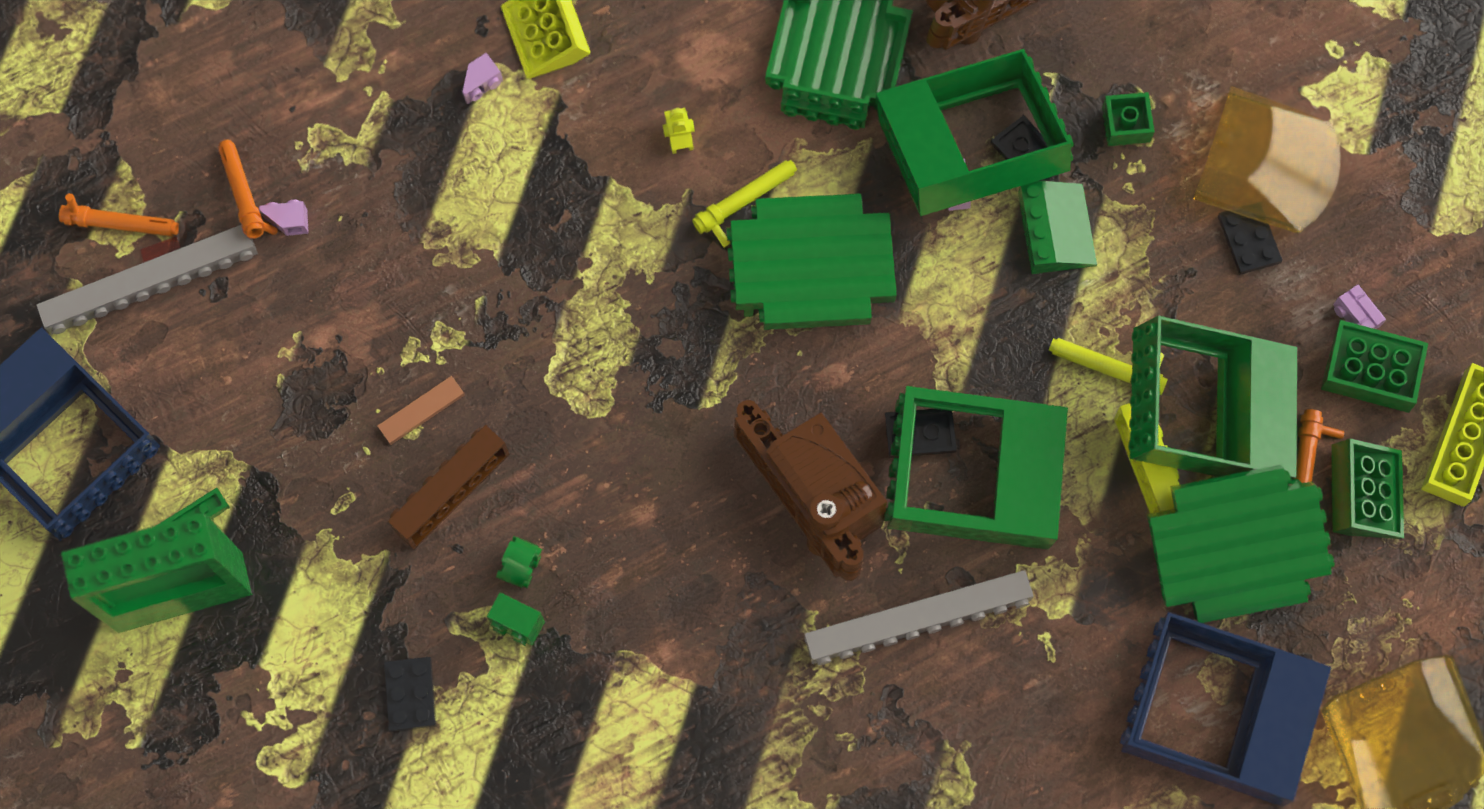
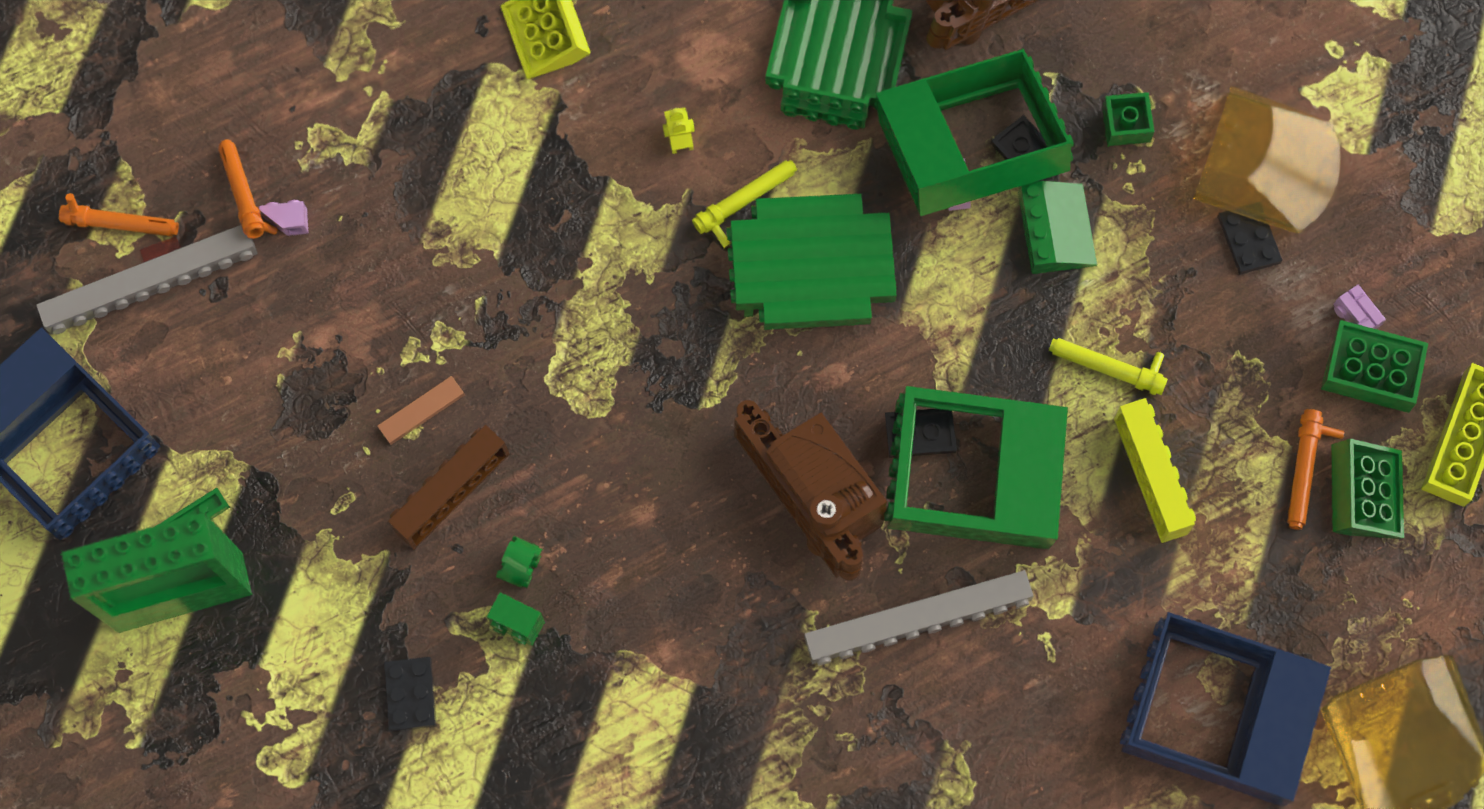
(481, 77): lavender slope -> none
(1240, 543): green panel -> none
(1252, 399): green panel -> none

